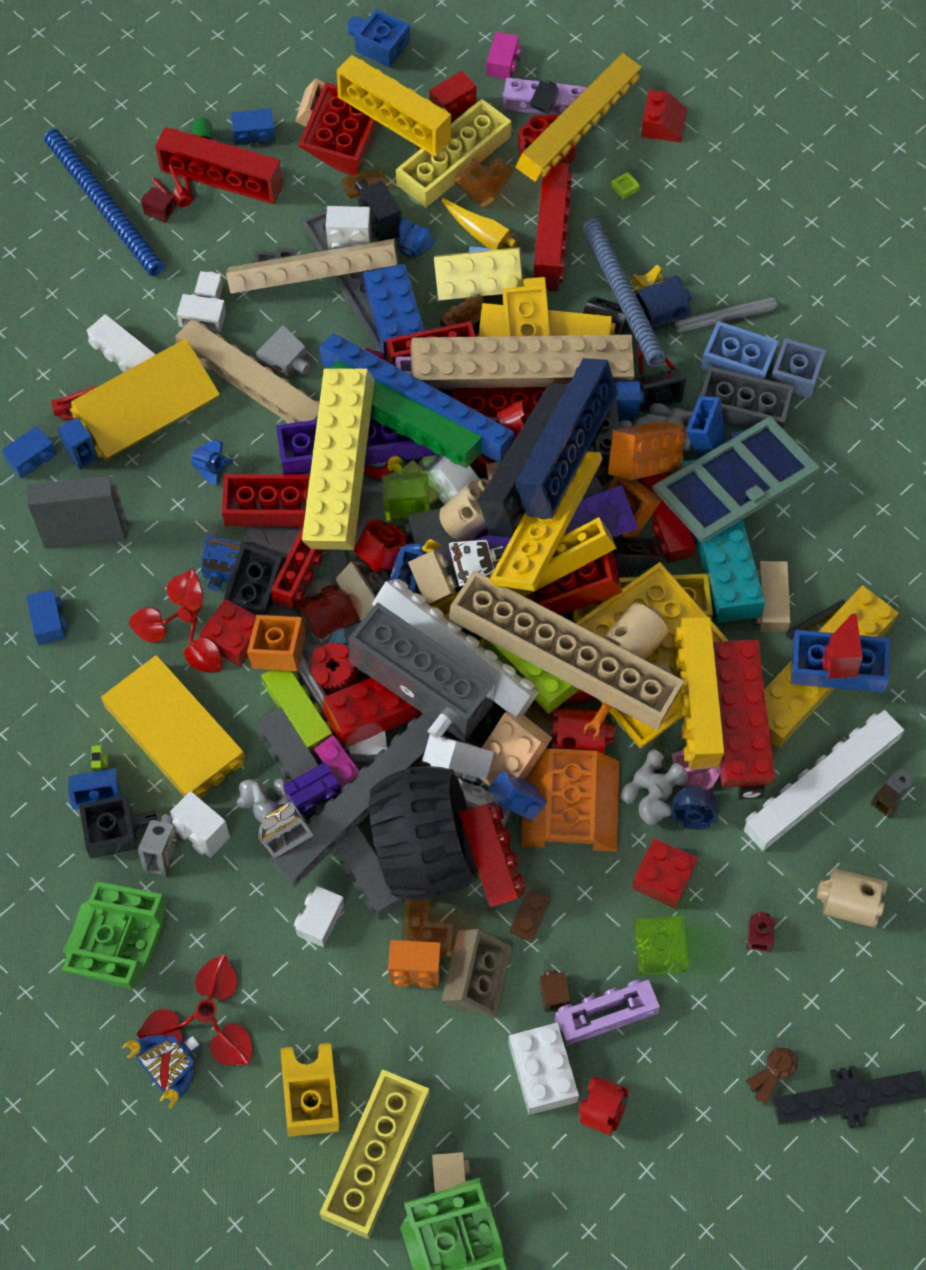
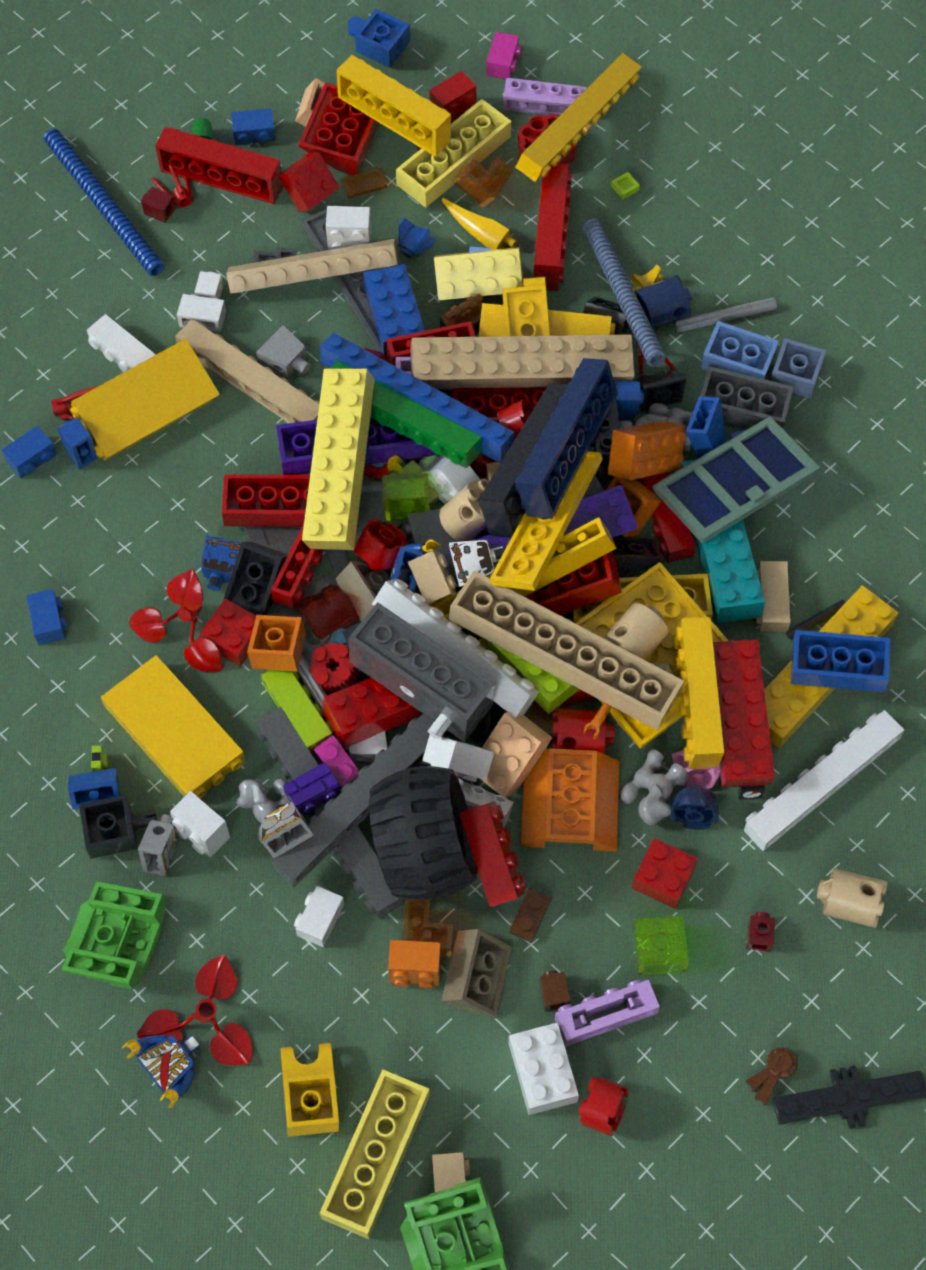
(77, 511): dark grey brick -> none
(208, 460): blue brick -> none
(308, 181): none -> red brick
(384, 210): black brick -> none
(517, 795): blue brick -> none
(545, 96): black brick -> none
(663, 117): red slope -> none
(844, 650): red slope -> none
(895, 787): leg -> none

